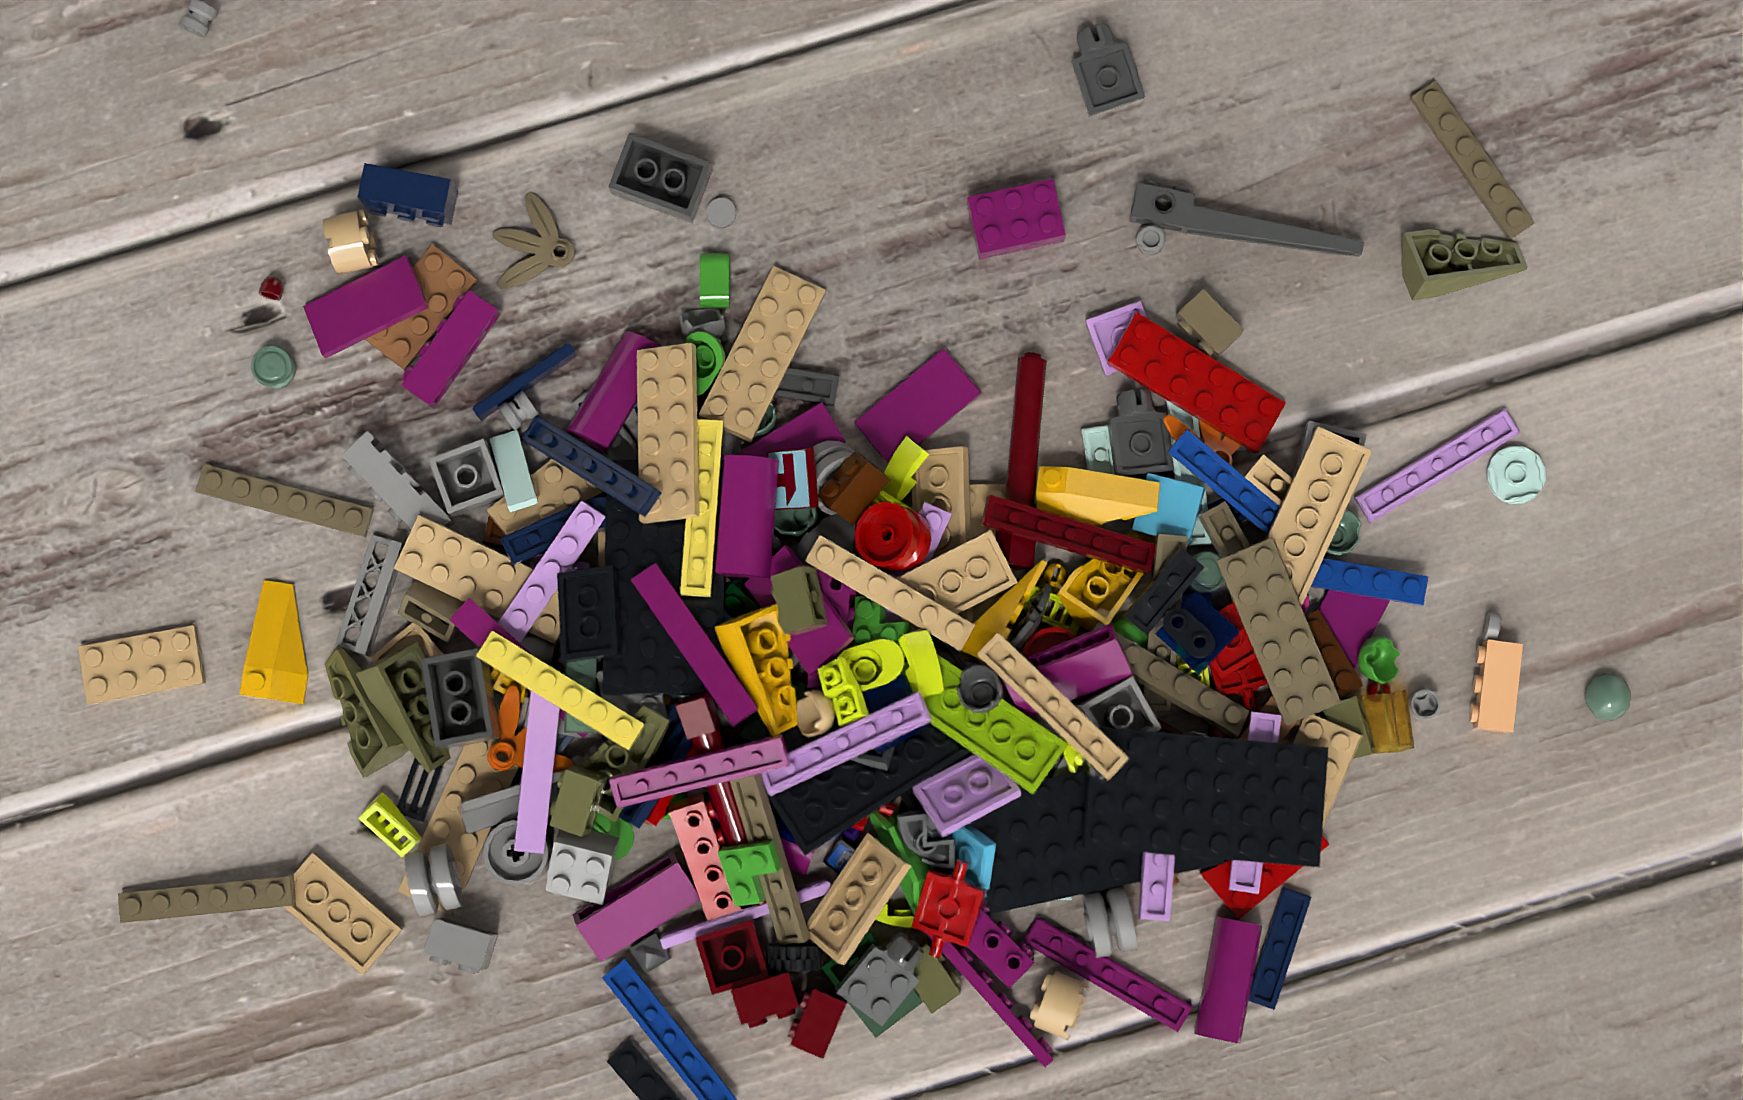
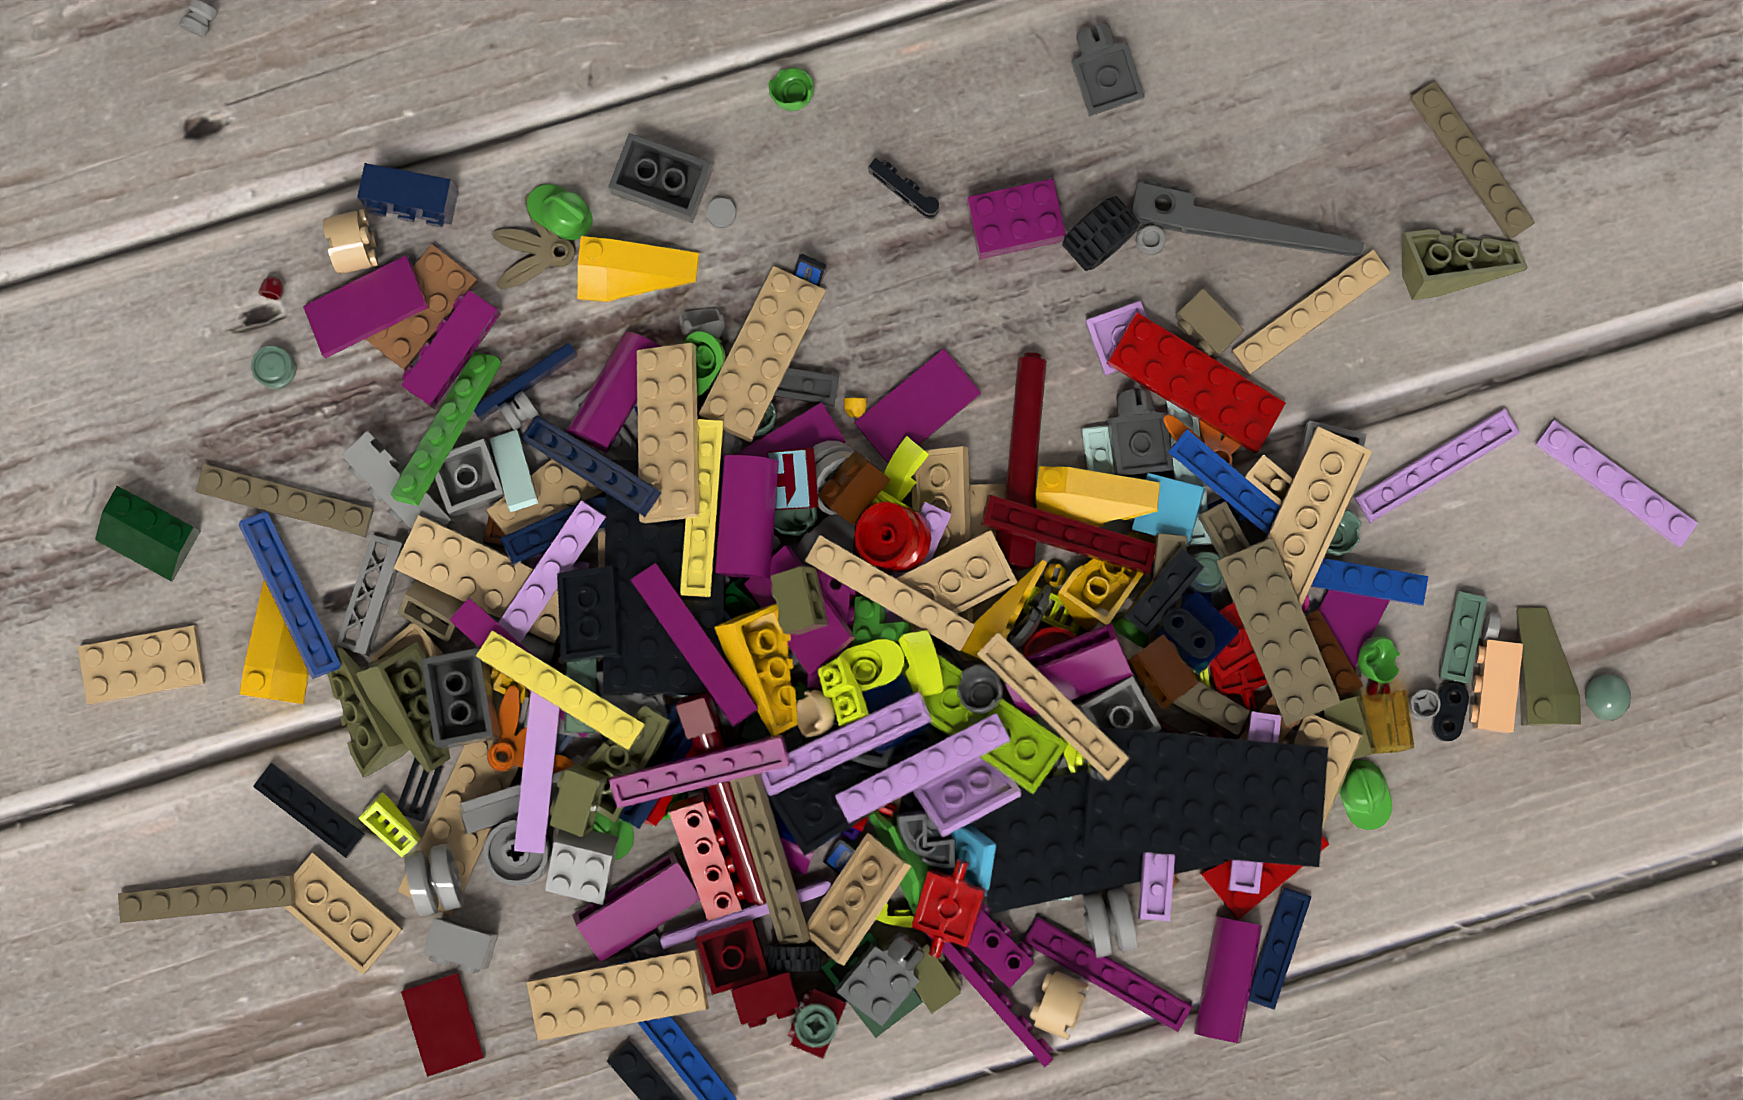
(145, 533): none -> dark green slope
(289, 595): none -> blue plate
(309, 810): none -> black plate
(442, 1024): none -> dark red tile
(445, 429): none -> bright green plate
(560, 211): none -> bright green piece
(618, 995): none -> tan plate
(623, 269): none -> yellow wedge
(714, 280): bright green beam -> none
(742, 867): bright green plate -> none
(791, 89): none -> bright green hair
(810, 269): none -> slope
(816, 1025): none -> sand green wheel
(854, 406): none -> yellow hinge
(905, 189): none -> black plate
(922, 768): none -> lavender plate
(1100, 233): none -> black tyre
(1163, 671): none -> reddish brown brick
(1310, 312): none -> tan plate
(1366, 795): none -> bright green piece
(1450, 712): none -> black plate
(1463, 637): none -> sand green plate
(1515, 474): light aqua tile -> none
(1545, 678): none -> olive wedge
(1616, 484): none -> lavender plate

